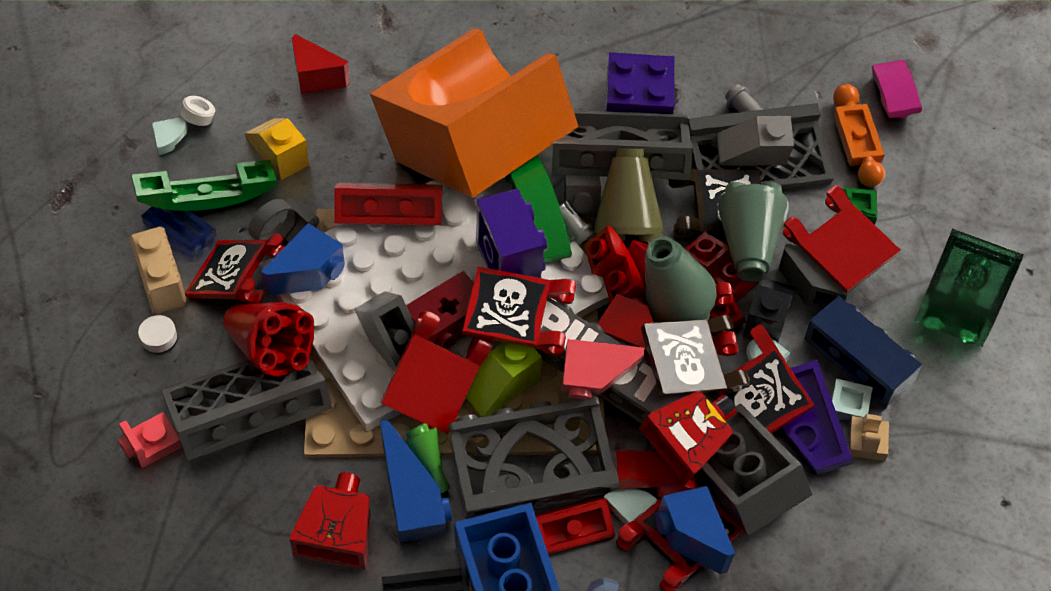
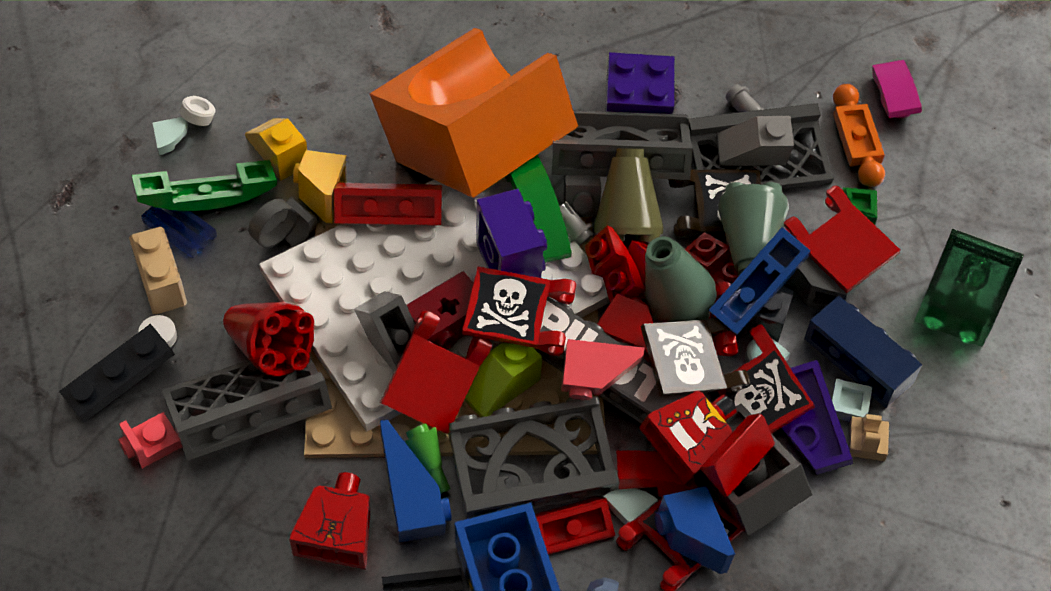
(116, 373): none -> black plate
(230, 269): flag -> none
(304, 263): blue slope -> none
(317, 179): none -> yellow slope
(318, 68): red slope -> none
(739, 454): none -> red slope
(760, 280): none -> blue slope

